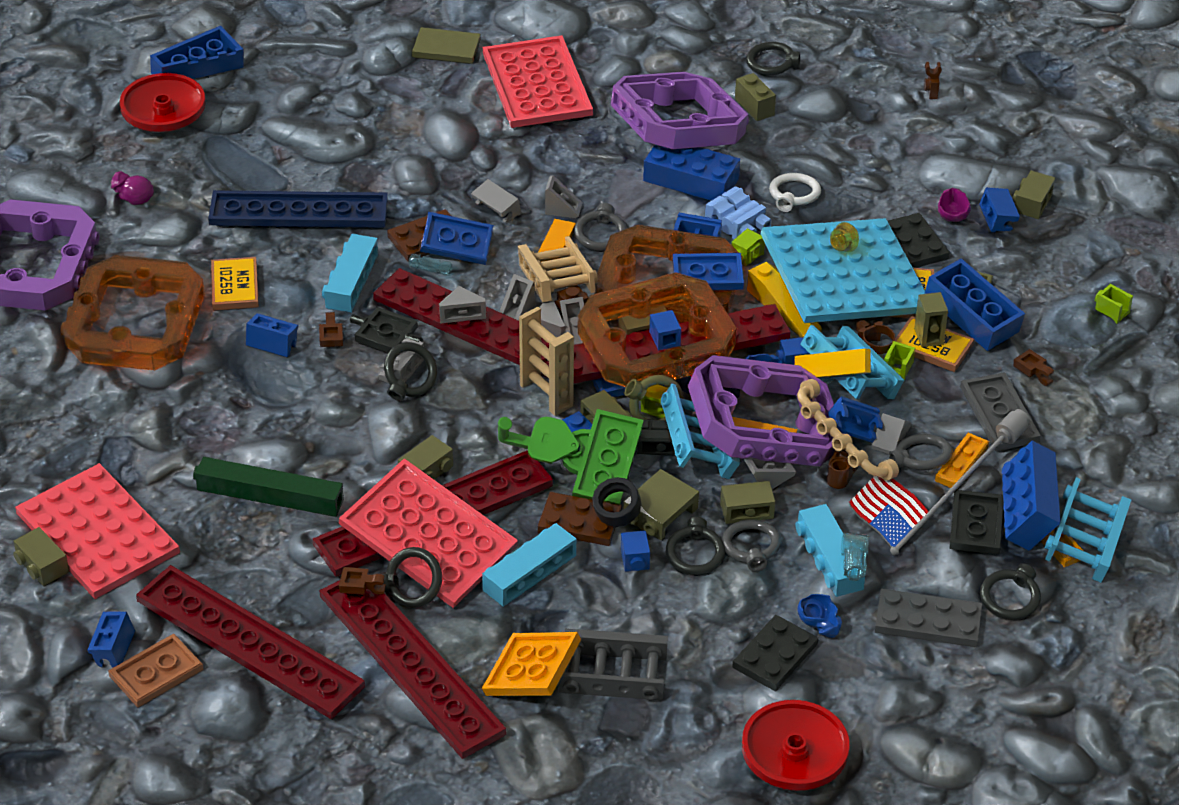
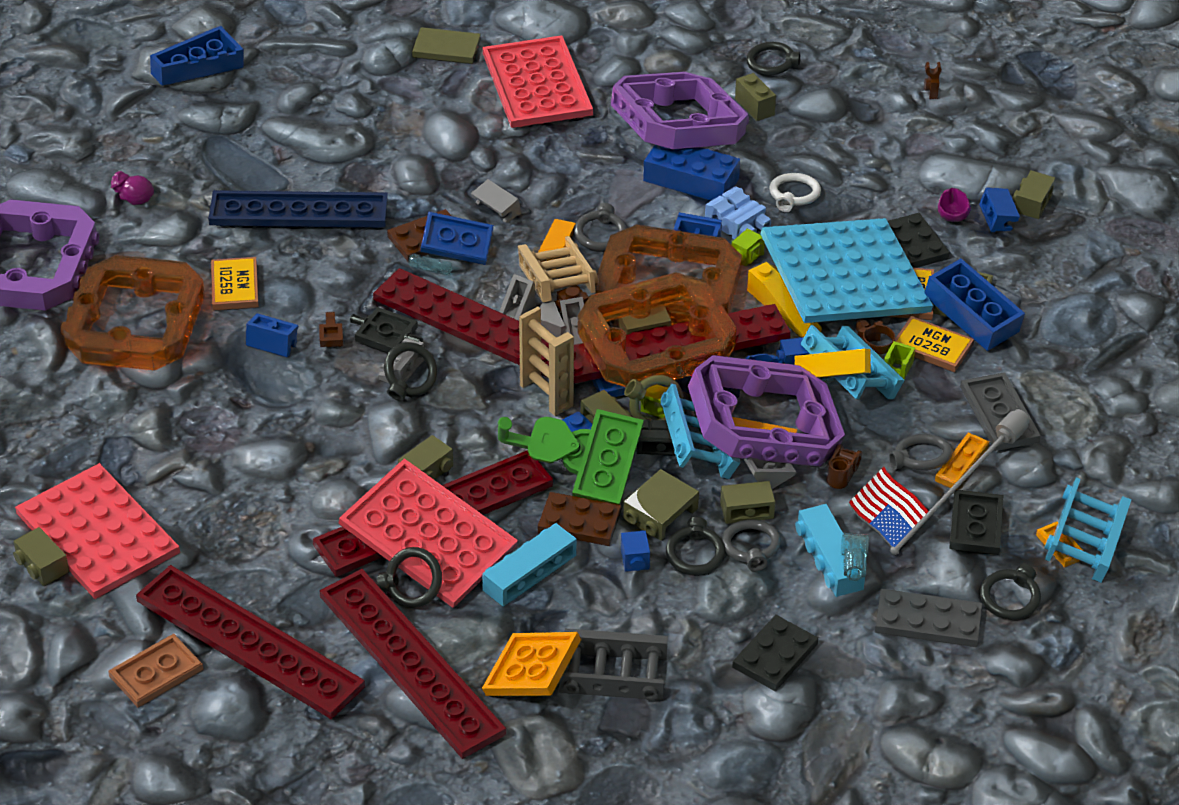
(111, 638): blue hinge -> none
(162, 102): red dish -> none
(269, 486): dark green brick -> none
(350, 273): medium azure brick -> none
(358, 580): reddish brown plate -> none
(462, 306): light grey slope -> none
(560, 200): light grey slope -> none
(622, 517): black tyre -> none
(665, 330): blue brick -> none
(720, 270): blue plate -> none
(795, 745): red dish -> none
(810, 389): tan bar -> none
(820, 613): blue hair -> none
(844, 237): clear yellow cone -> none
(856, 418): blue hinge -> none
(891, 433): light grey slope -> none
(931, 319): olive brick -> none
(1030, 495): blue brick -> none
(1033, 364): reddish brown plate -> none
(1113, 302): lime window -> none

